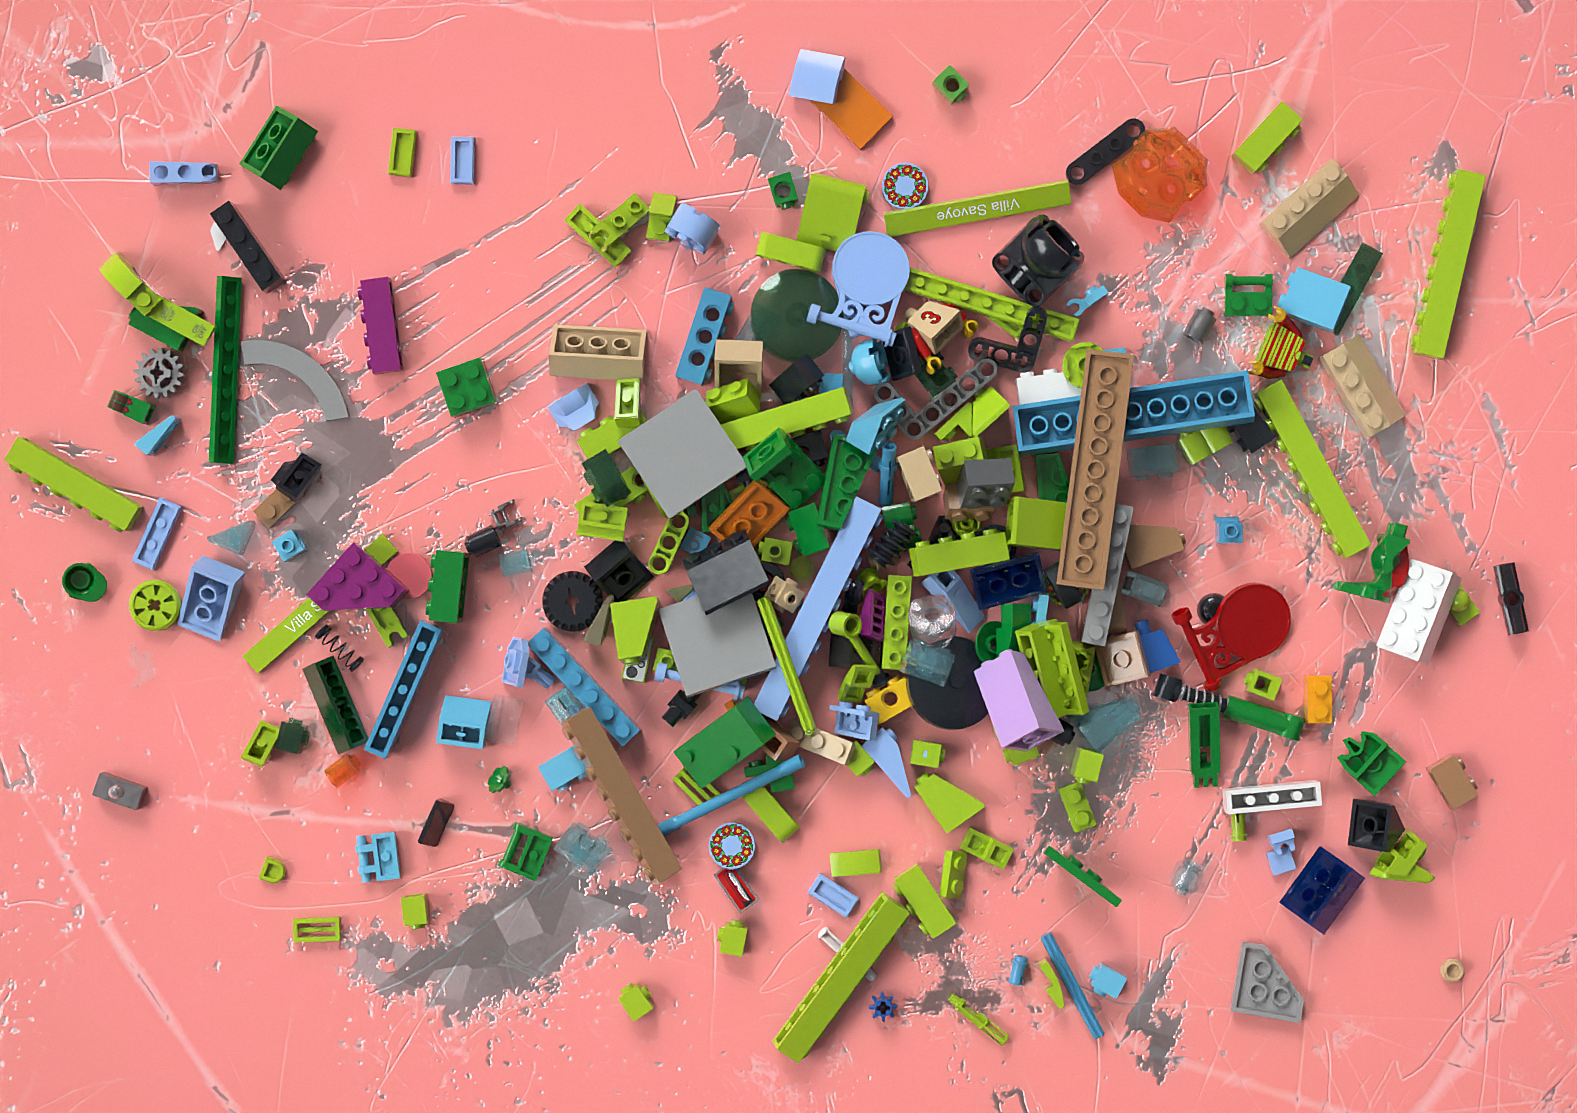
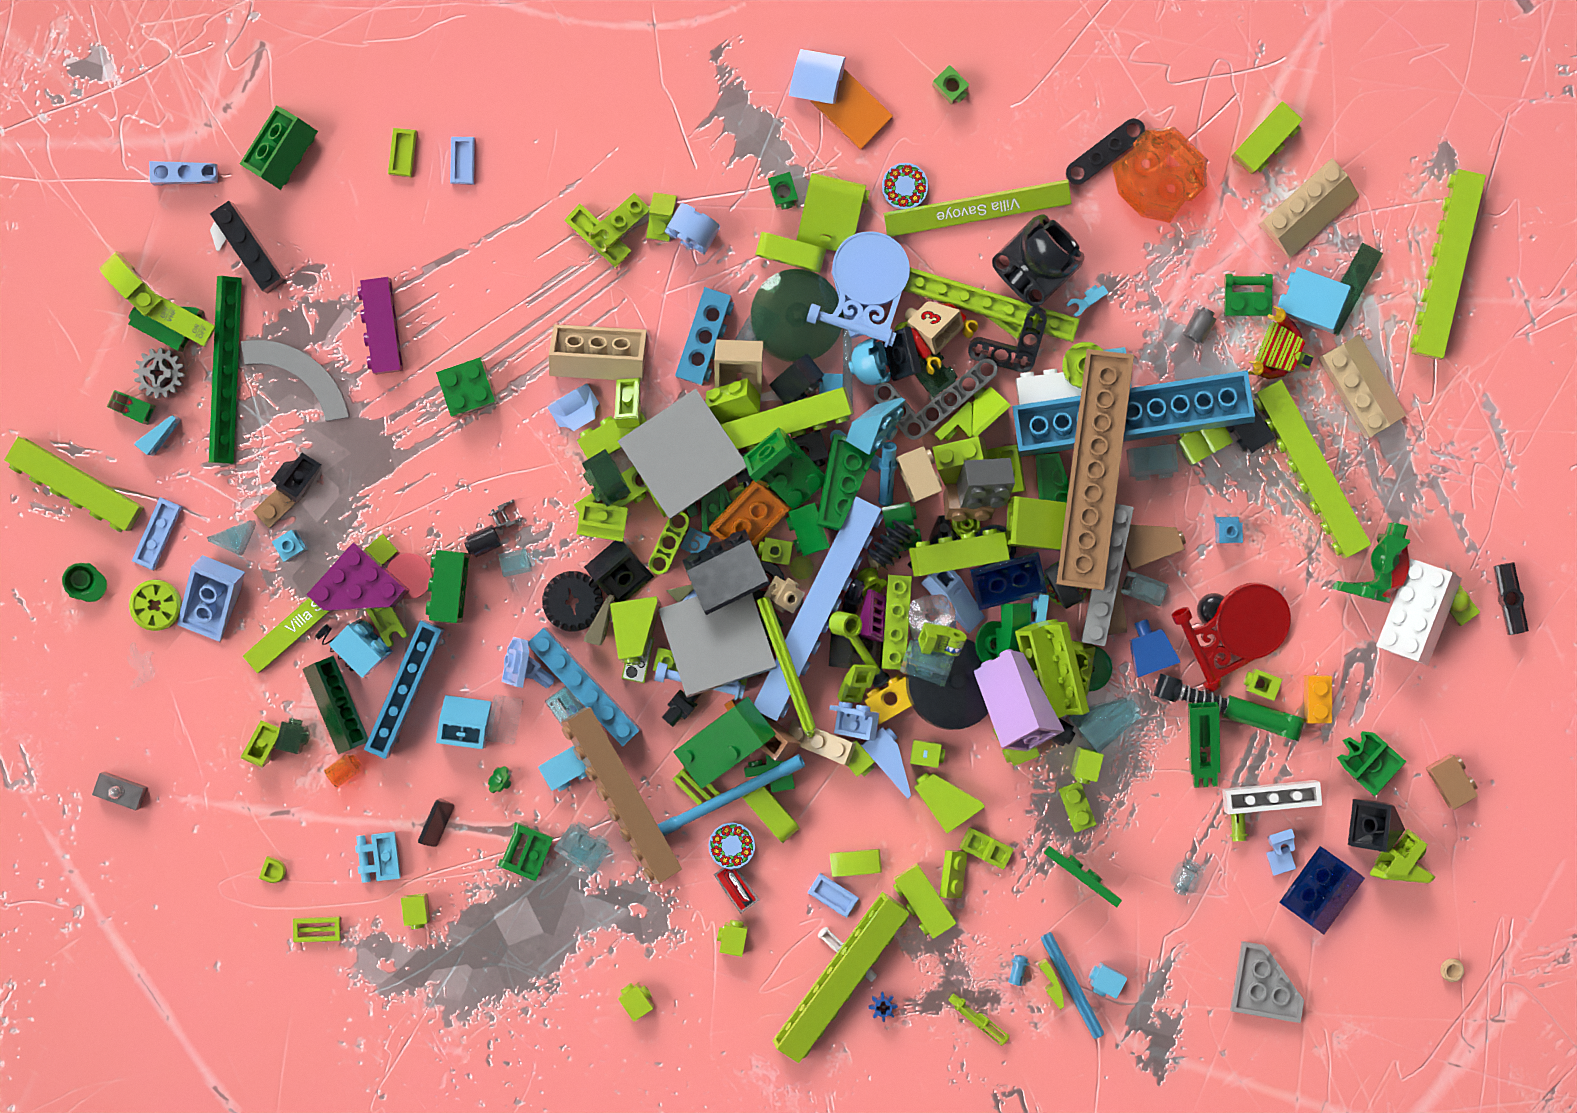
(360, 647): none -> medium azure slope
(941, 639): none -> lime leg
(1122, 659): tile -> none

